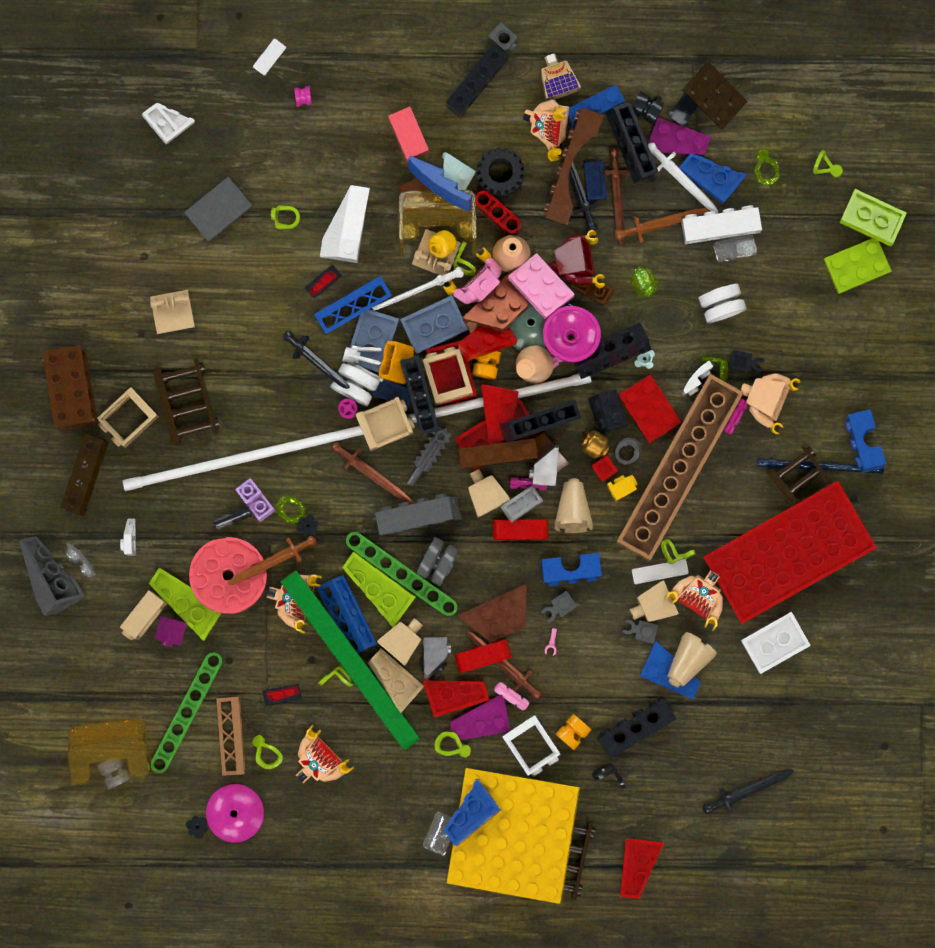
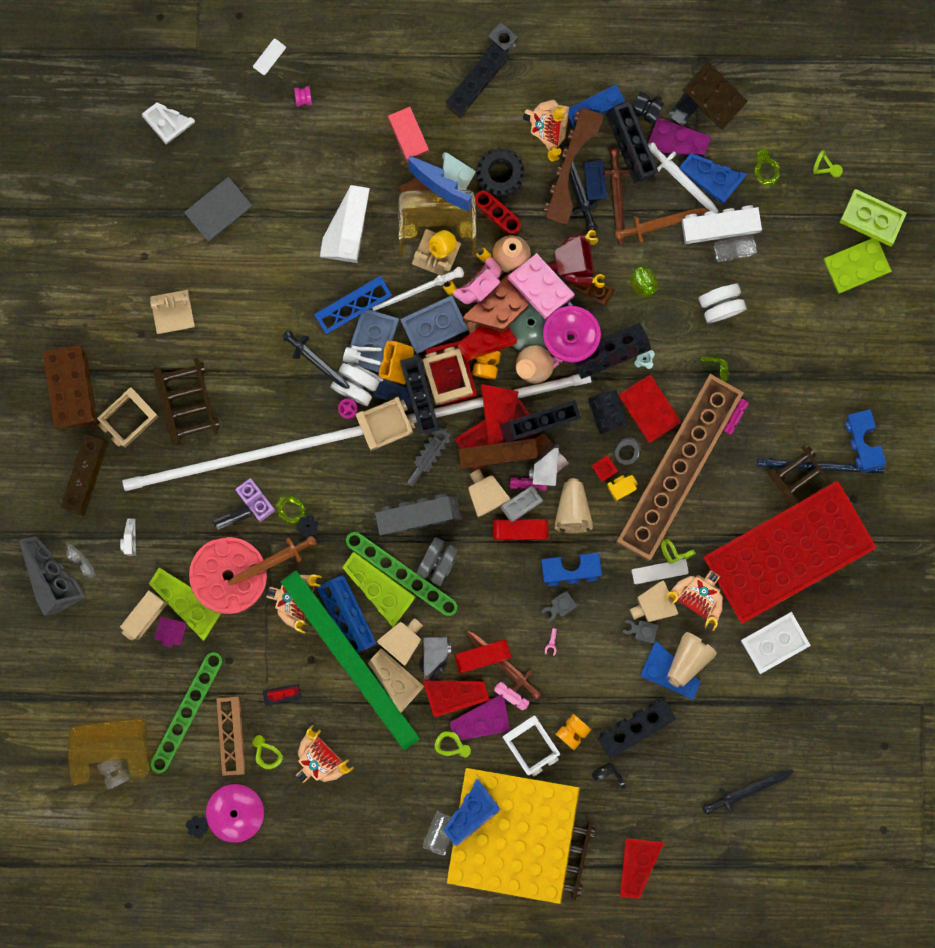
(274, 216): lime piece -> none
(323, 281): sticker -> none
(350, 683): lime piece -> none
(369, 471): copper sword -> none
(466, 272): lime piece -> none
(499, 616): copper wing -> none
(558, 79): torso -> none
(594, 444): pearl gold head -> none
(693, 383): white slope -> none
(742, 362): black plate -> none
(768, 397): light nougat torso -> none

